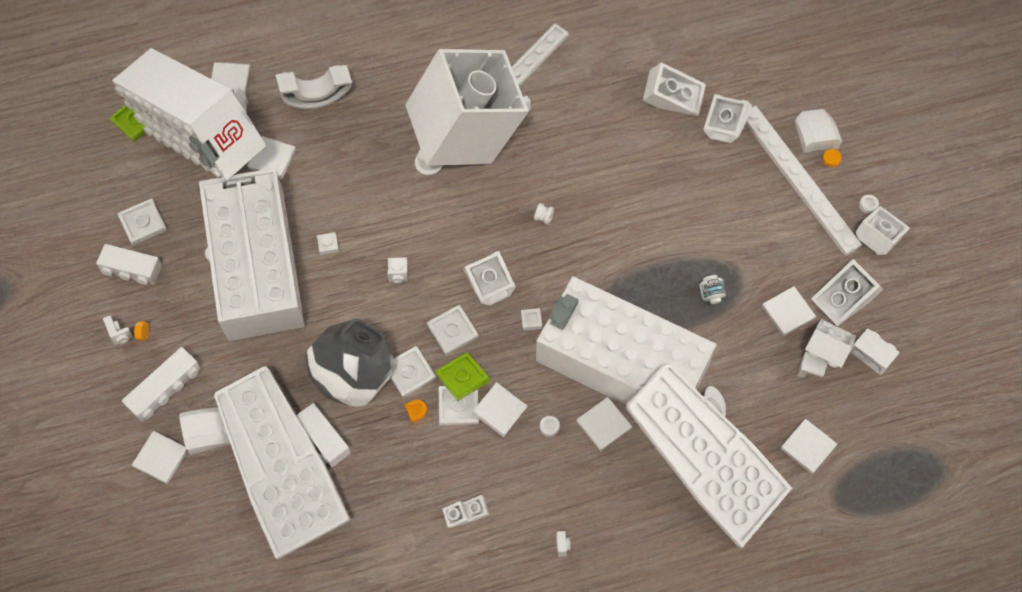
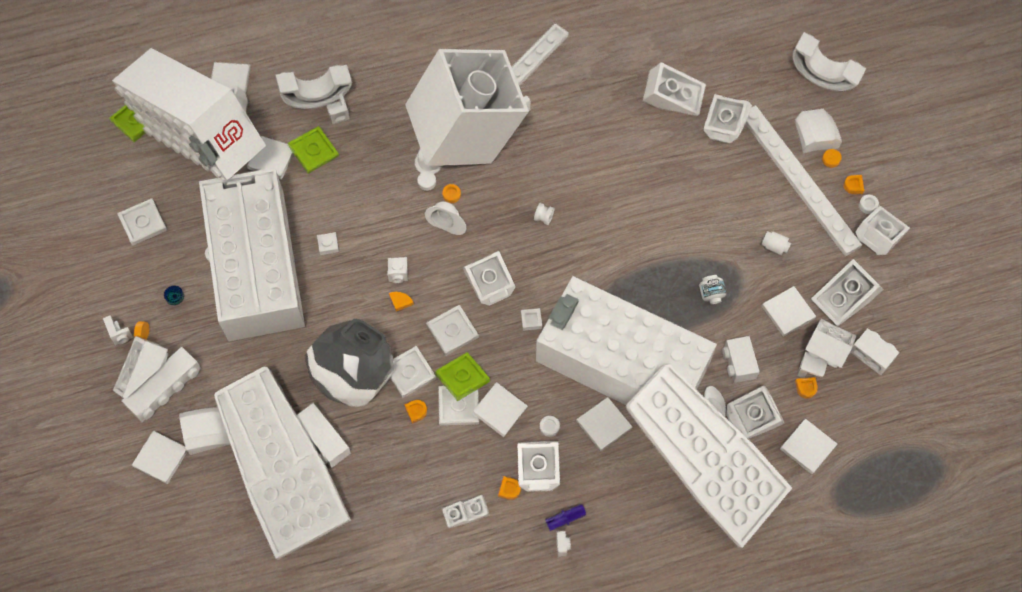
(129, 264): white brick -> none
(141, 363): none -> white slope
(173, 295): none -> tile
(313, 149): none -> lime tile
(338, 111): none -> white panel
(400, 300): none -> light orange tile
(426, 181): none -> white tile
(446, 217): none -> white piece
(451, 193): none -> light orange tile
(509, 488): none -> light orange tile
(538, 465): none -> white slope
(565, 517): none -> dark purple axle
(740, 359): none -> white brick
(754, 413): none -> white slope
(776, 243): none -> white brick
(806, 387): none -> light orange tile
(823, 71): none -> white brick
(854, 184): none -> light orange tile

